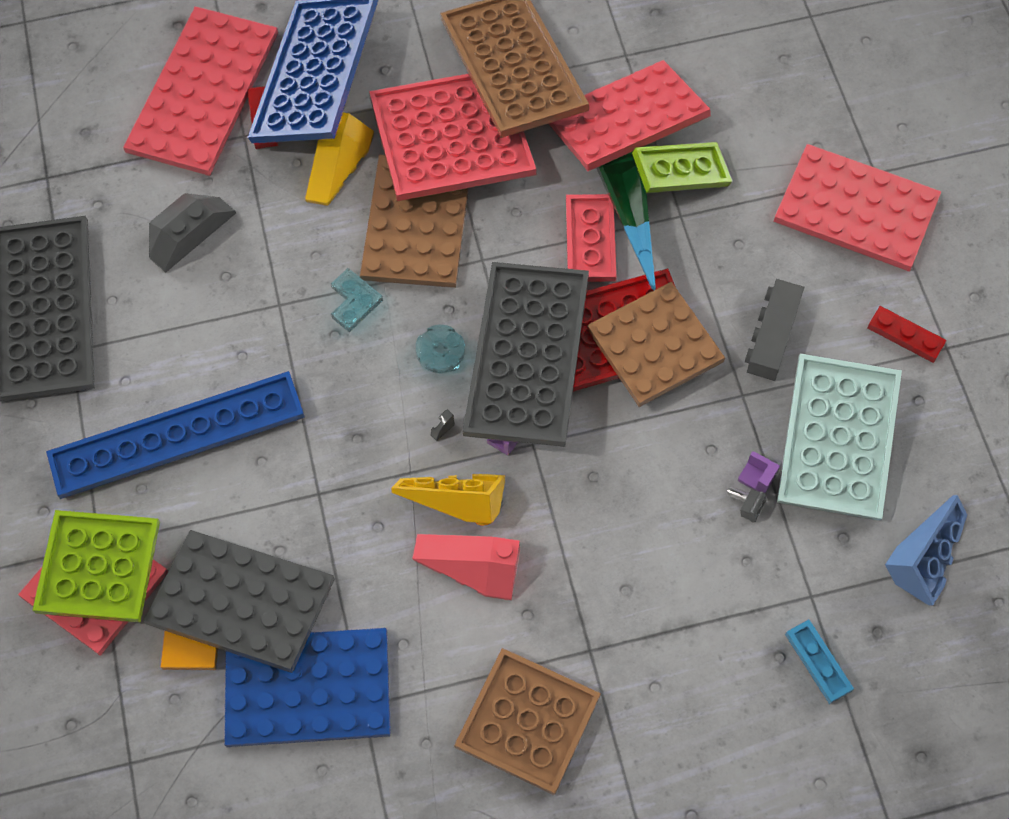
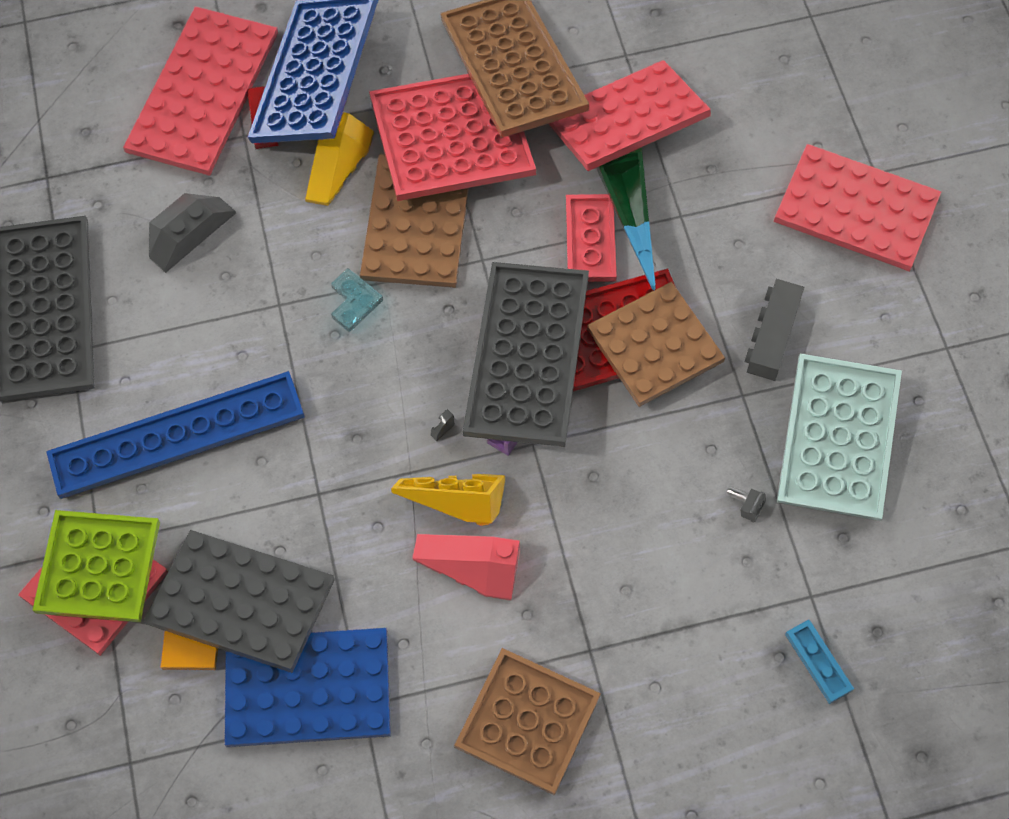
(440, 362): clear light blue plate -> none
(681, 167): lime plate -> none
(758, 472): medium lavender panel -> none
(906, 334): red plate -> none
(923, 556): medium blue wedge -> none

